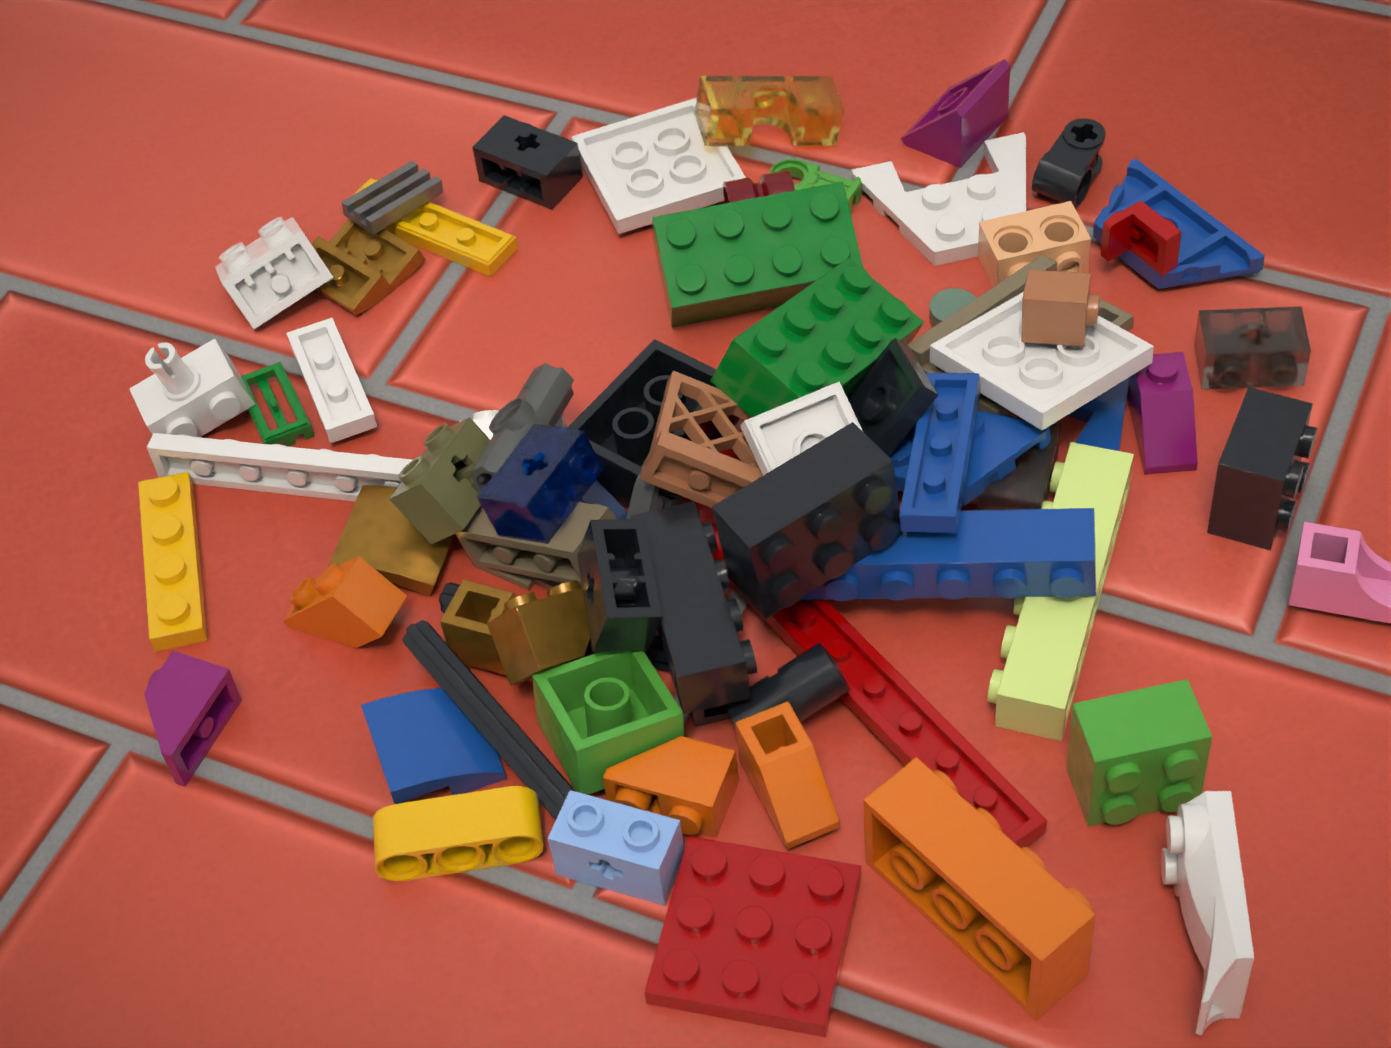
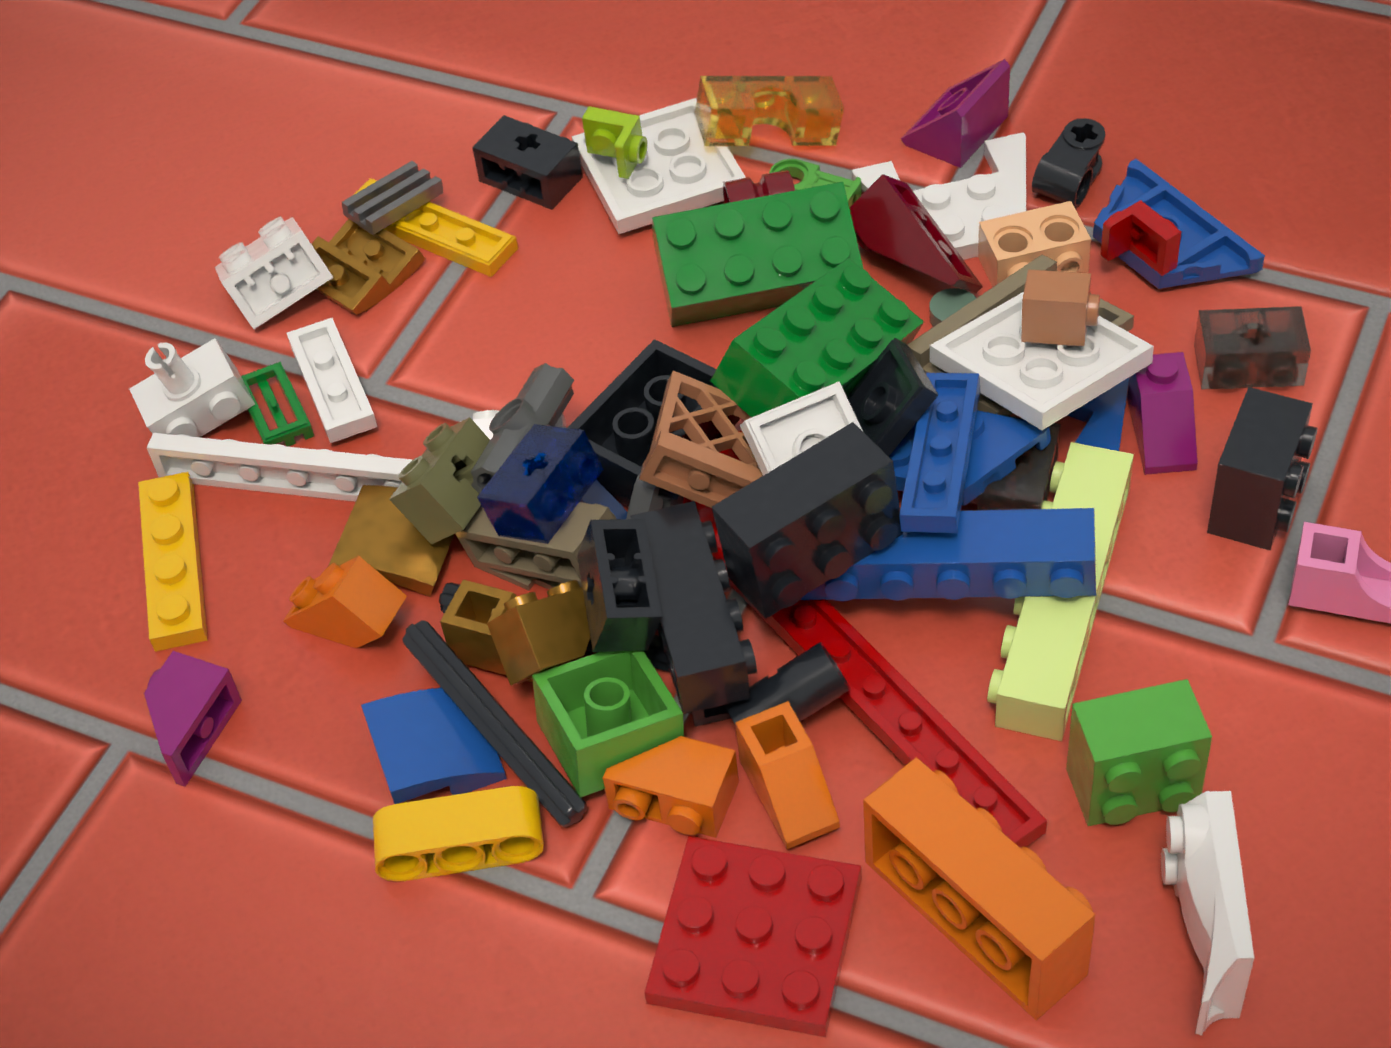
(615, 136): none -> lime bracket
(617, 847): light blue brick -> none
(897, 225): none -> dark red slope

